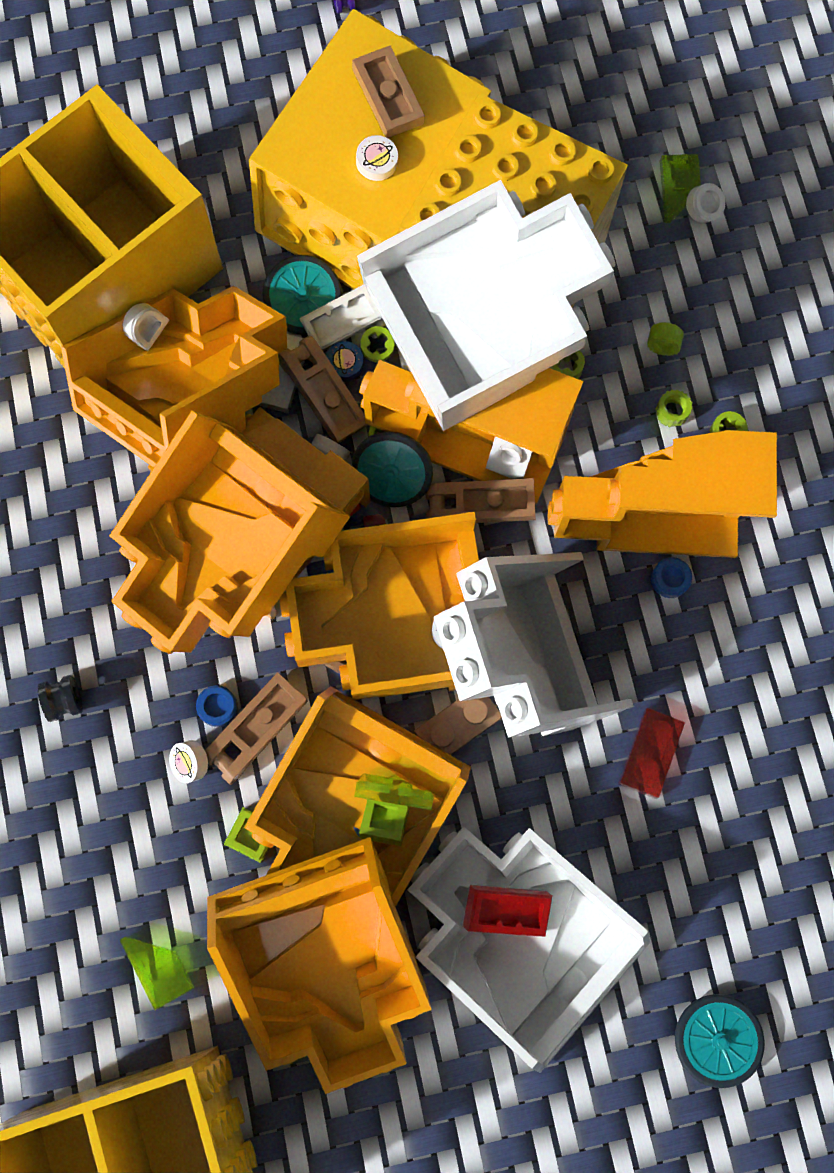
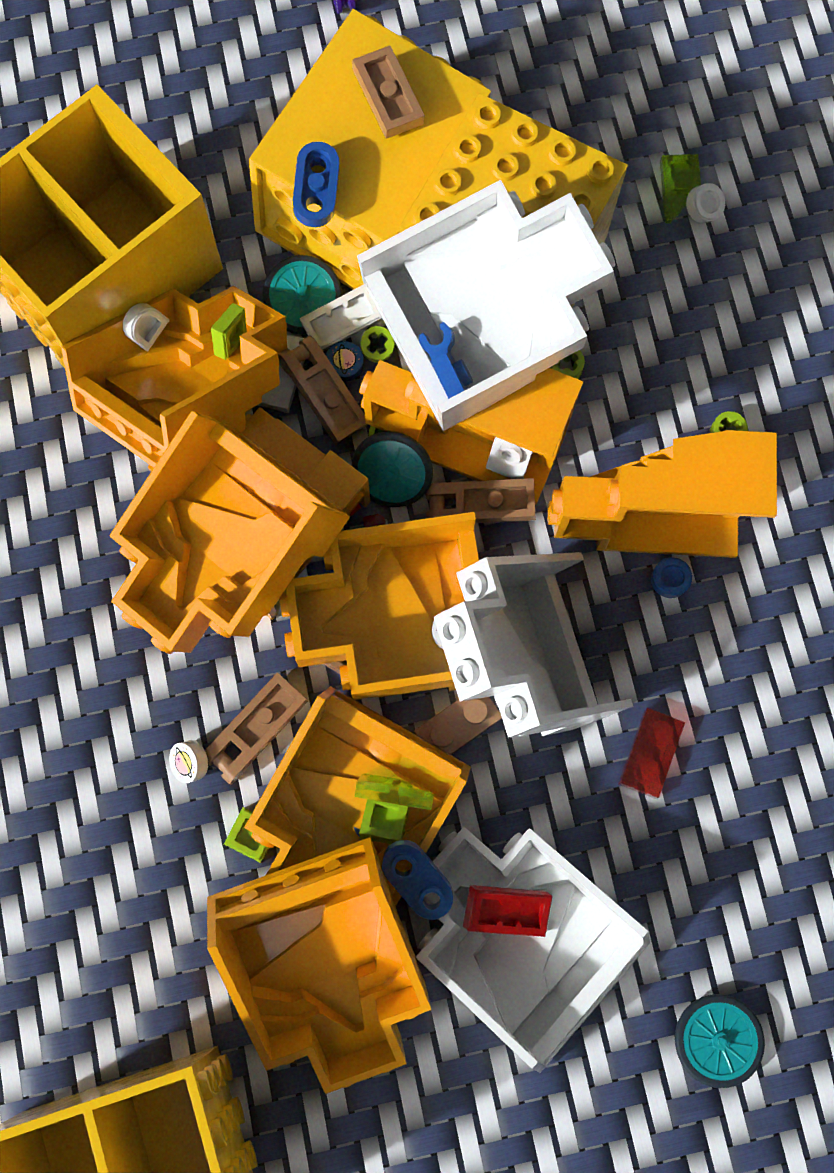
(60, 698): black wheel -> none
(157, 970): clear neon green tile -> none
(216, 706): blue tile -> none
(227, 331): none -> lime tile
(315, 187): none -> blue plate
(325, 445): white tile -> none
(376, 158): white tile -> none
(419, 880): none -> blue plate
(451, 373): none -> blue plate
(665, 339): lime axle -> none
(678, 397): lime axle -> none

